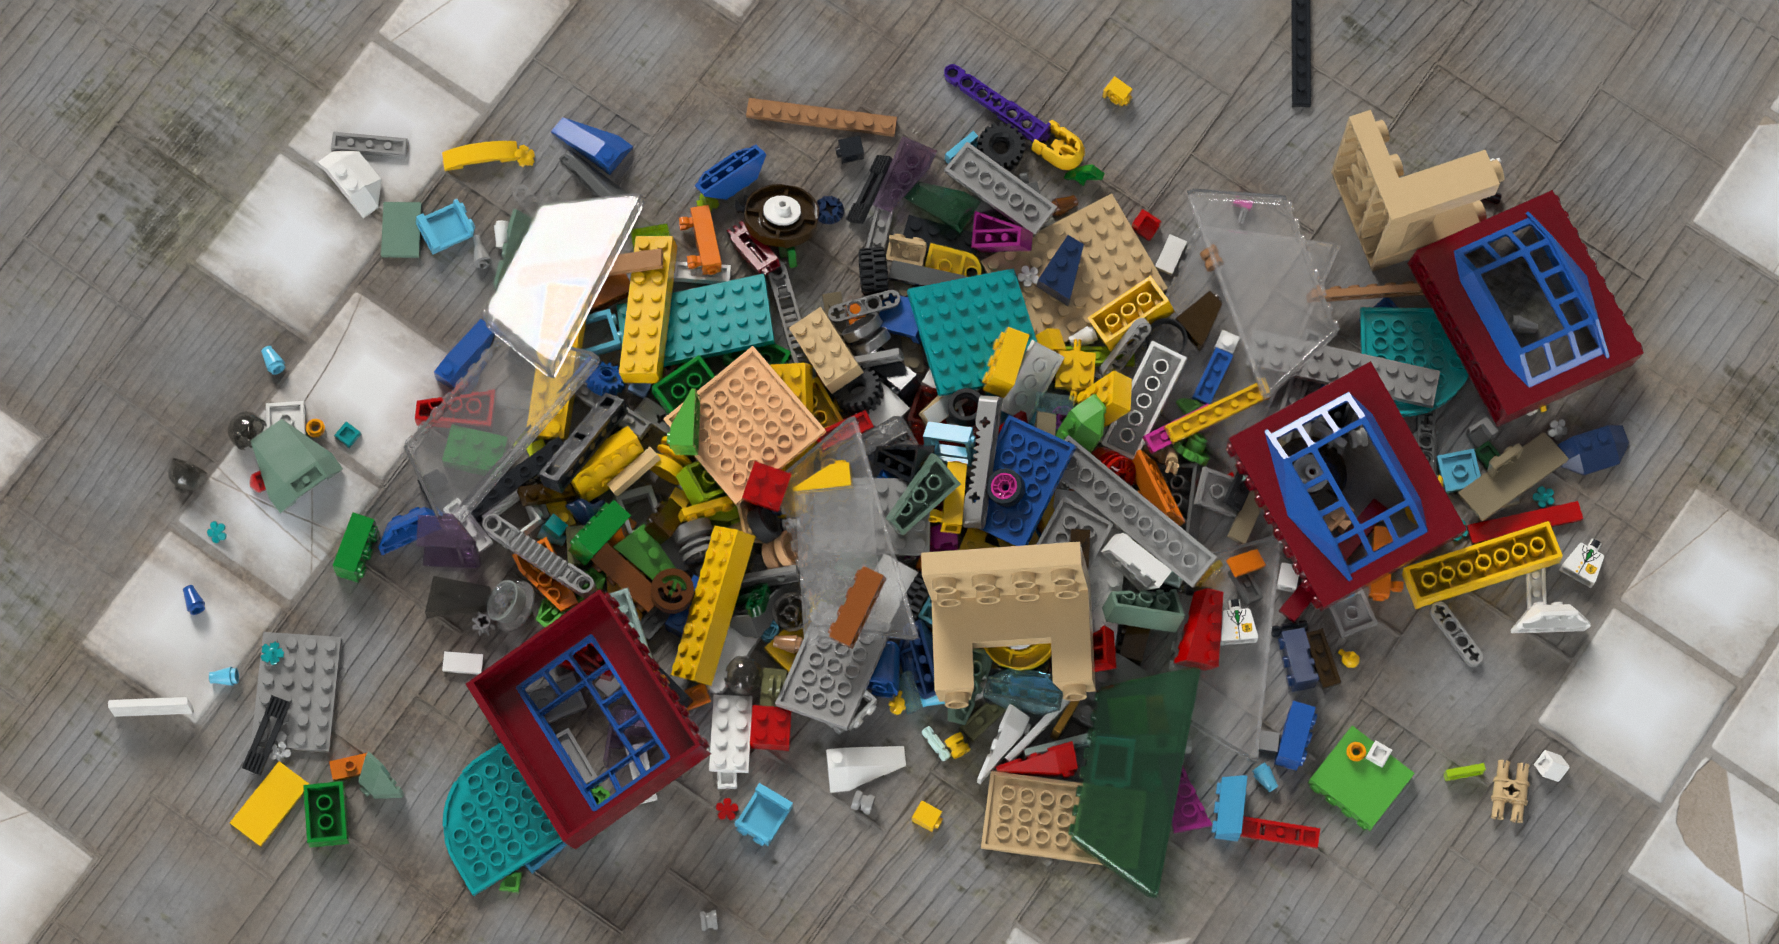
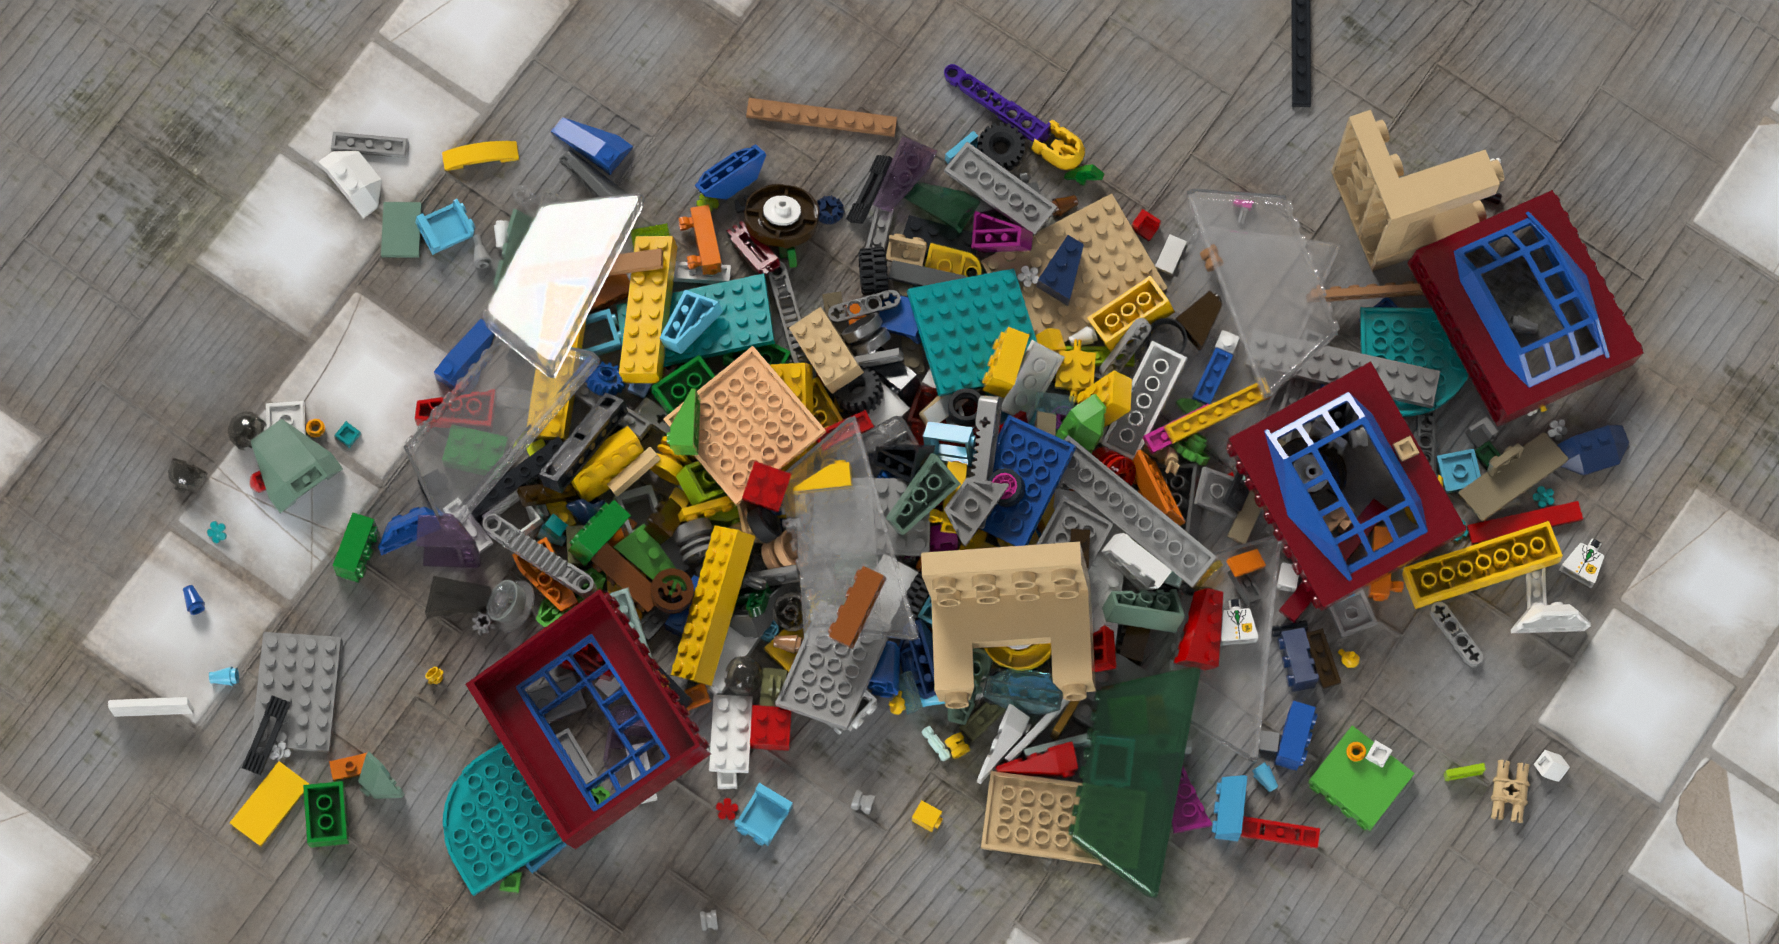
(272, 360): medium azure cone -> none
(272, 653): teal plant -> none
(434, 675): none -> yellow plate
(462, 663): white tile -> none
(525, 156): yellow plant -> none
(689, 320): none -> medium azure wedge
(750, 580): none -> dark grey axle
(850, 149): black brick -> none
(861, 765): white wedge -> none
(972, 506): none -> light grey wing
(1118, 92): yellow brick -> none
(1405, 448): none -> tan tile

